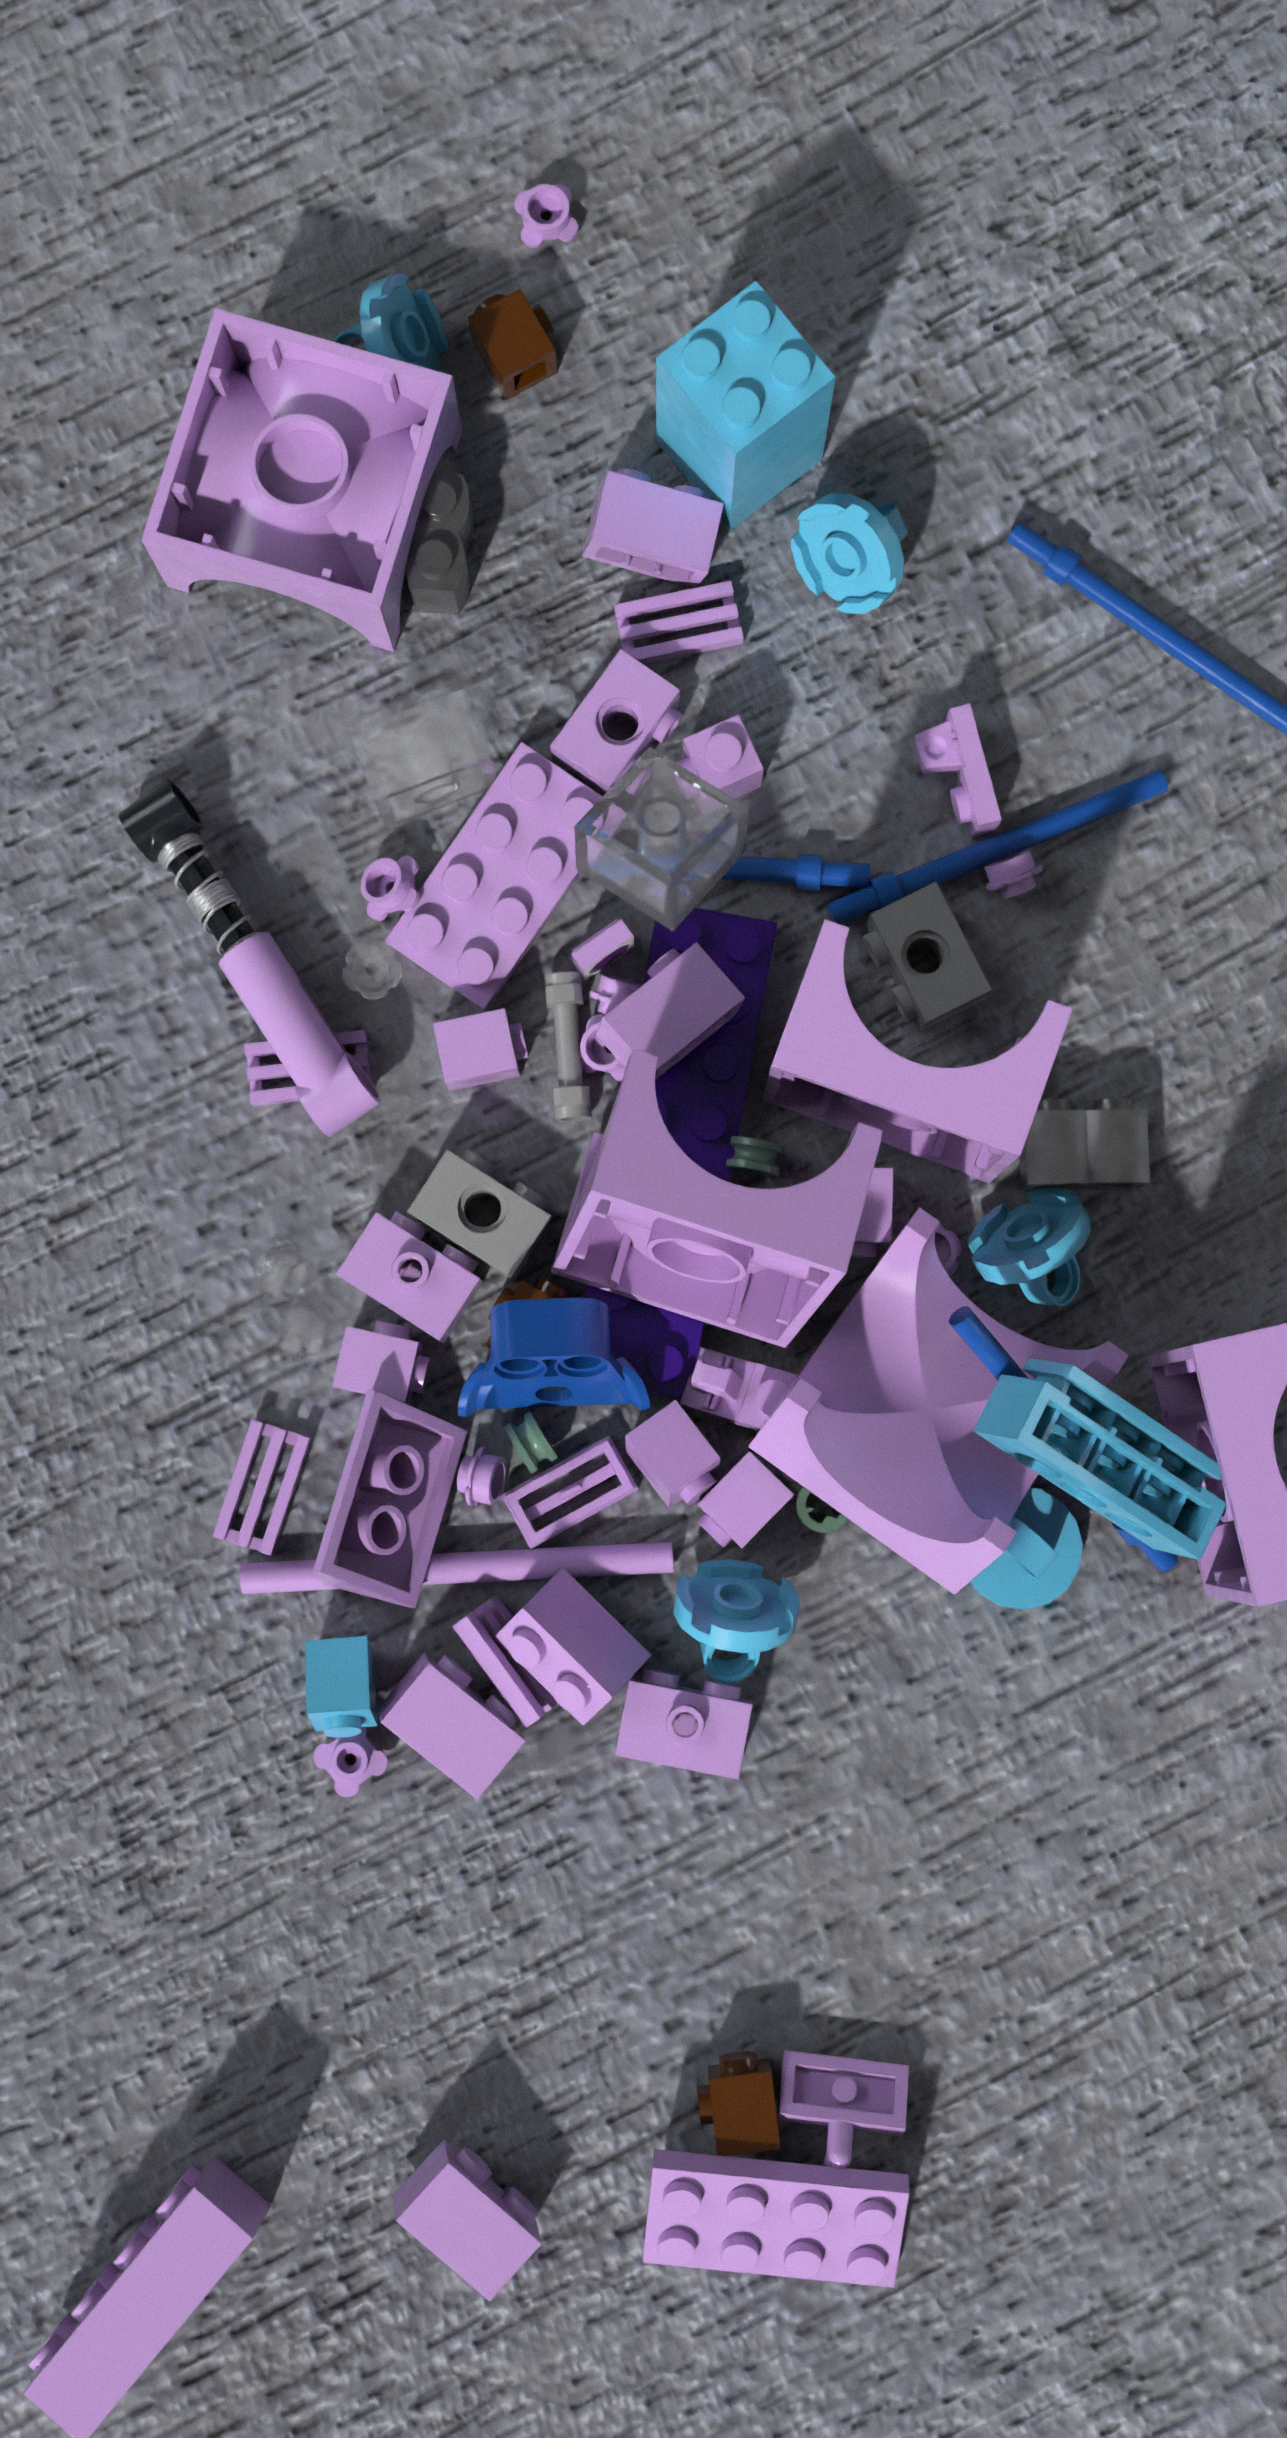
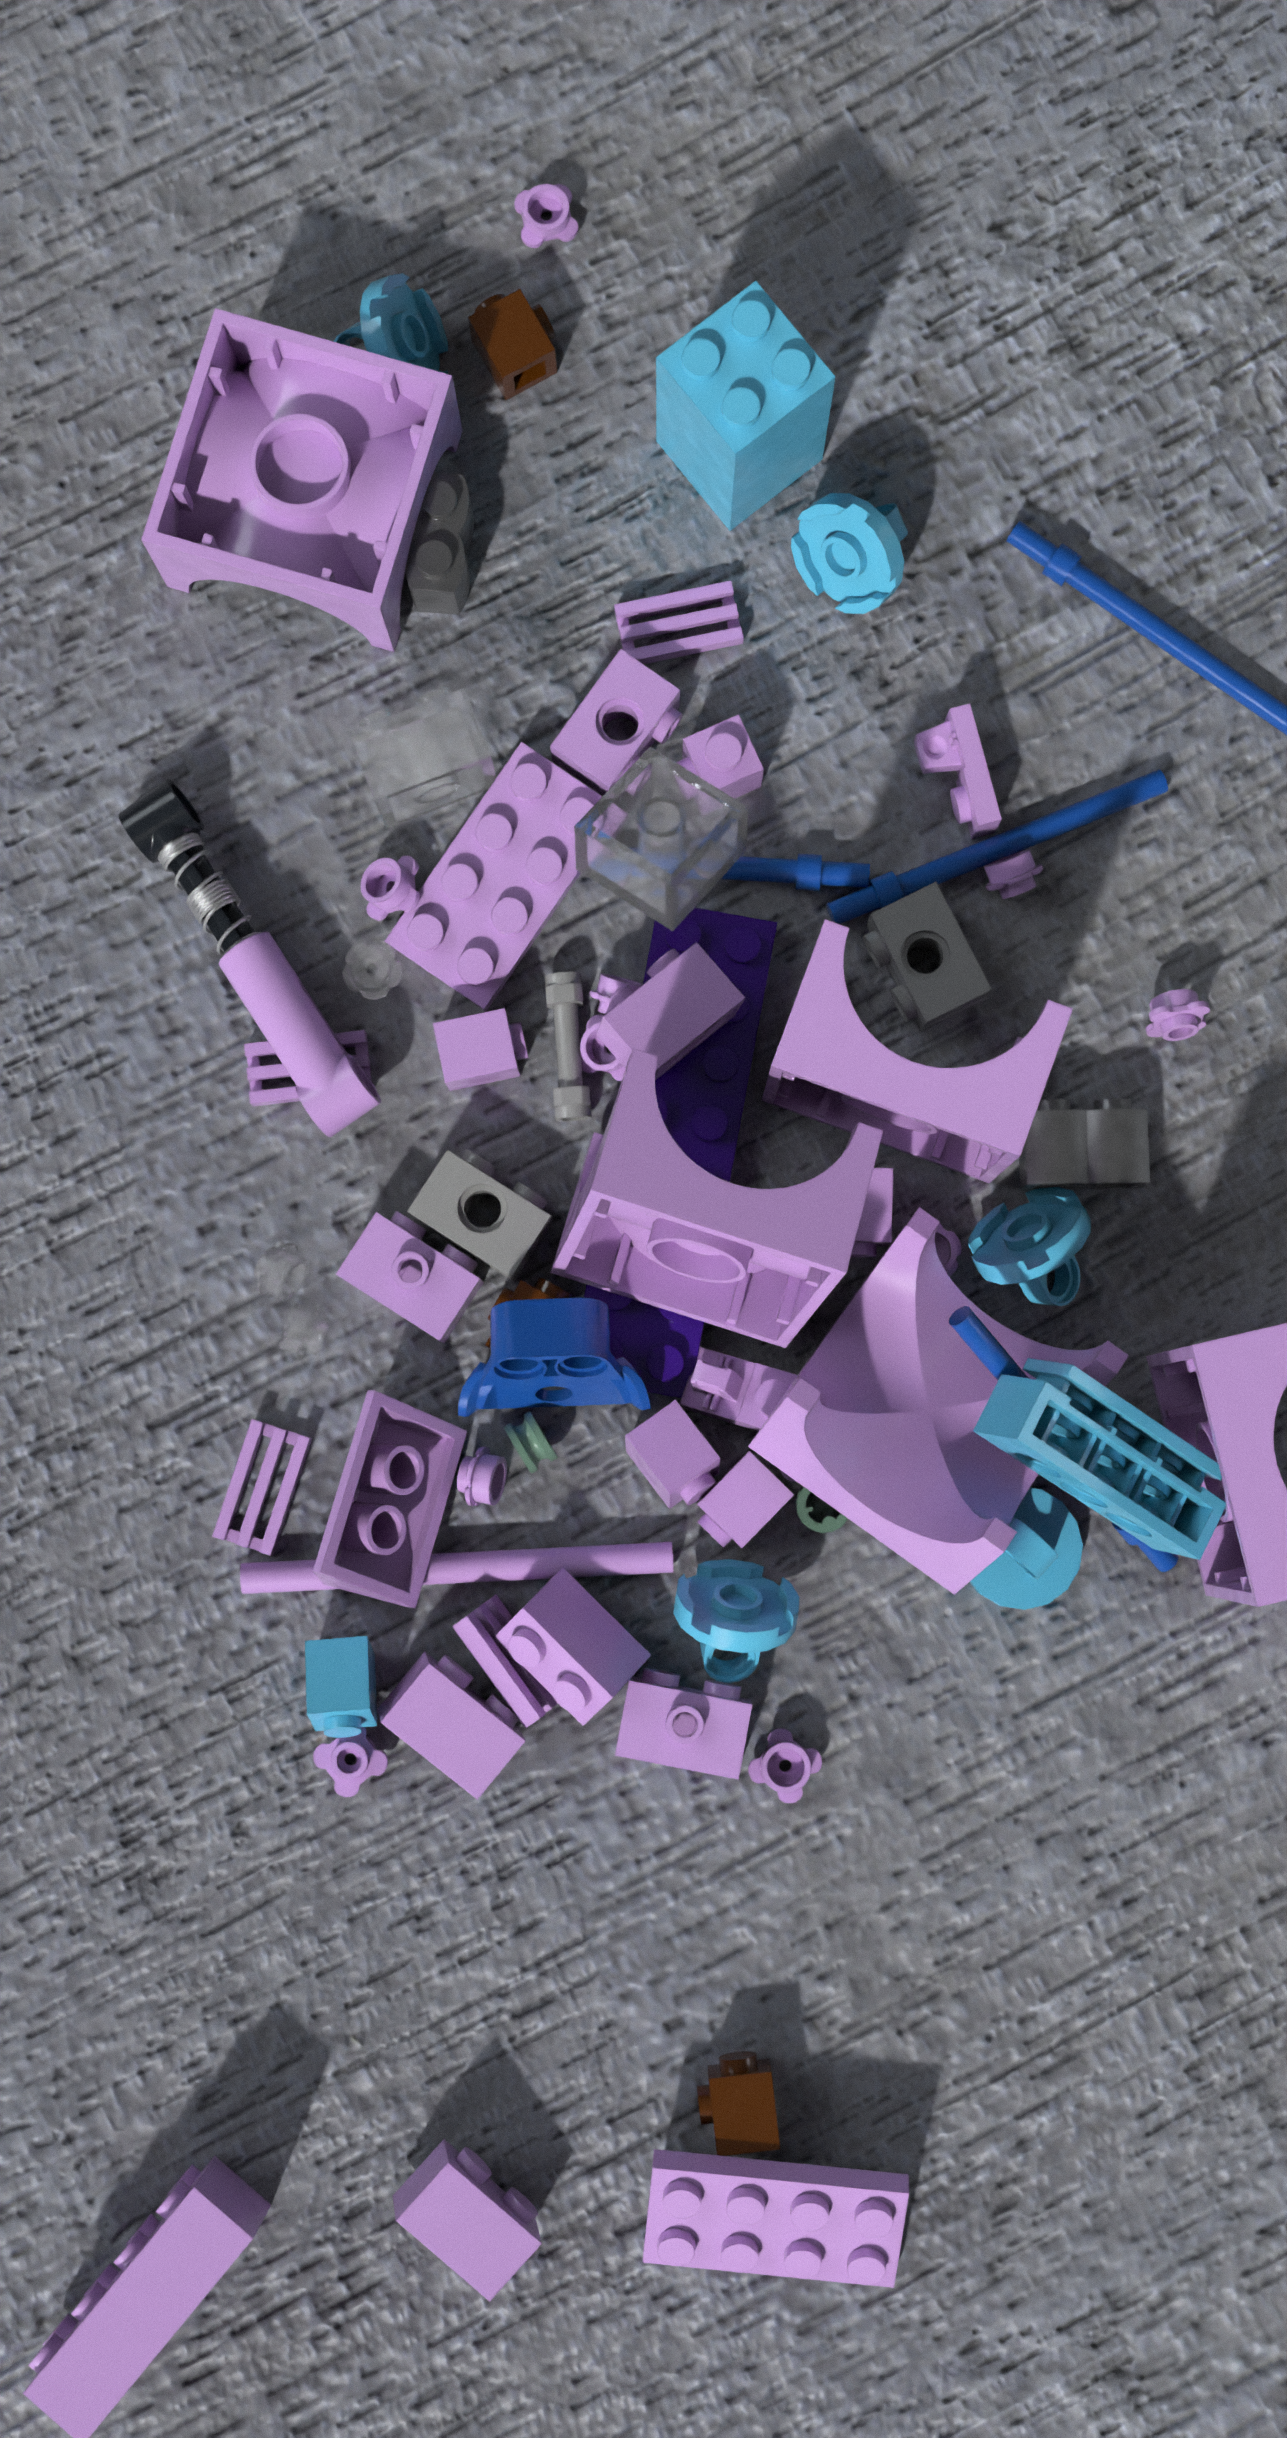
(382, 1362): lavender brick -> none
(523, 1517): lavender tile -> none
(602, 949): lavender tile -> none
(653, 527): lavender brick -> none
(755, 1156): sand green bush -> none
(789, 1783): none -> lavender plate
(843, 2097): lavender plate -> none
(1176, 1015): none -> lavender plate

